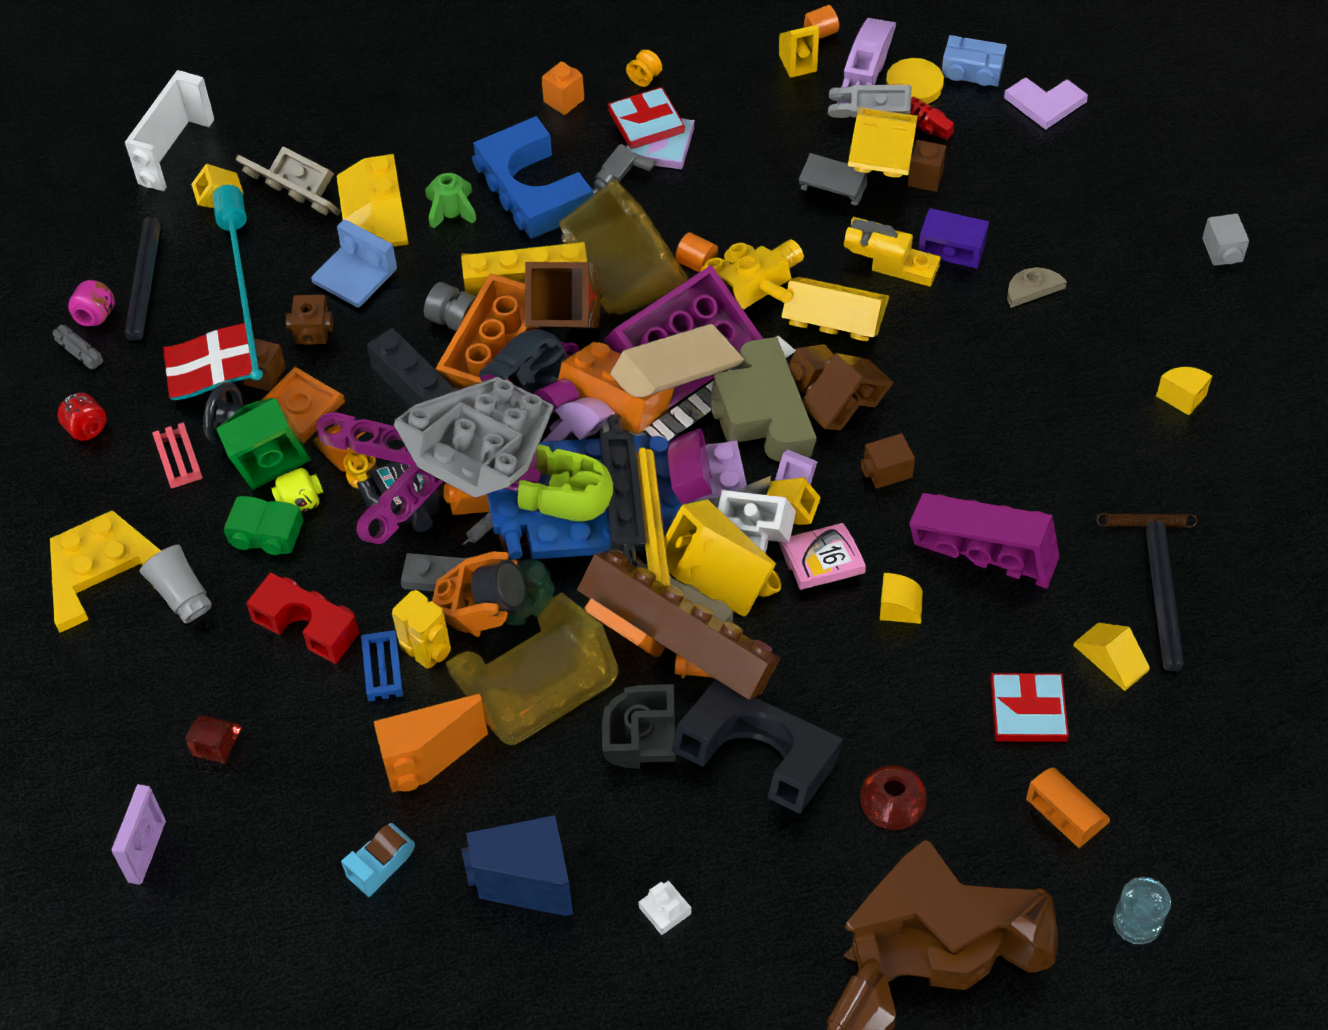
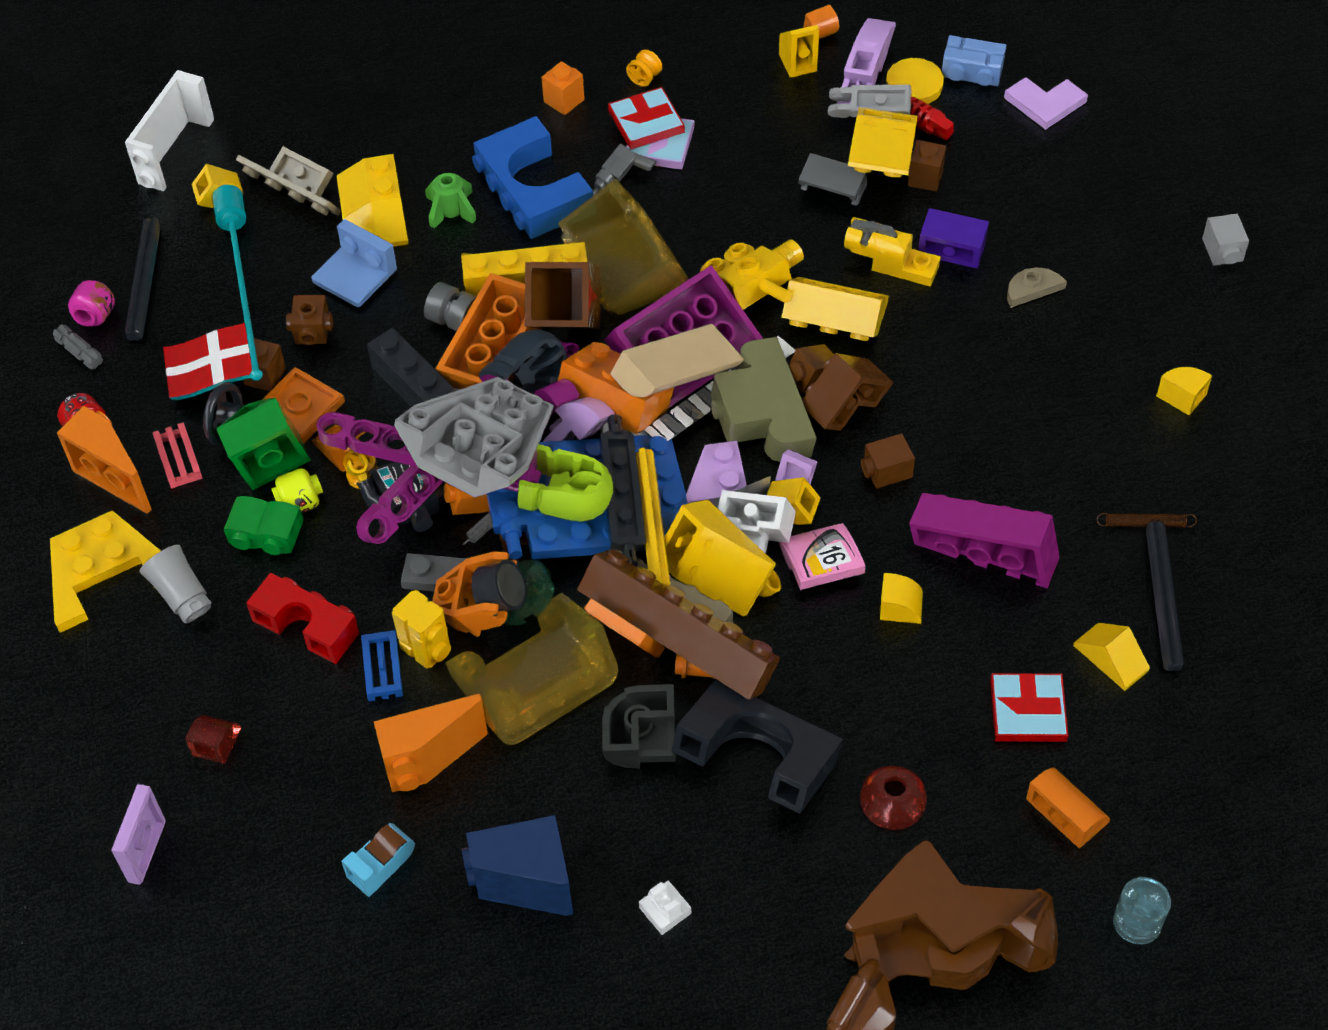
(101, 458): none -> orange slope
(689, 466): magenta slope -> none
(695, 251): orange brick -> none

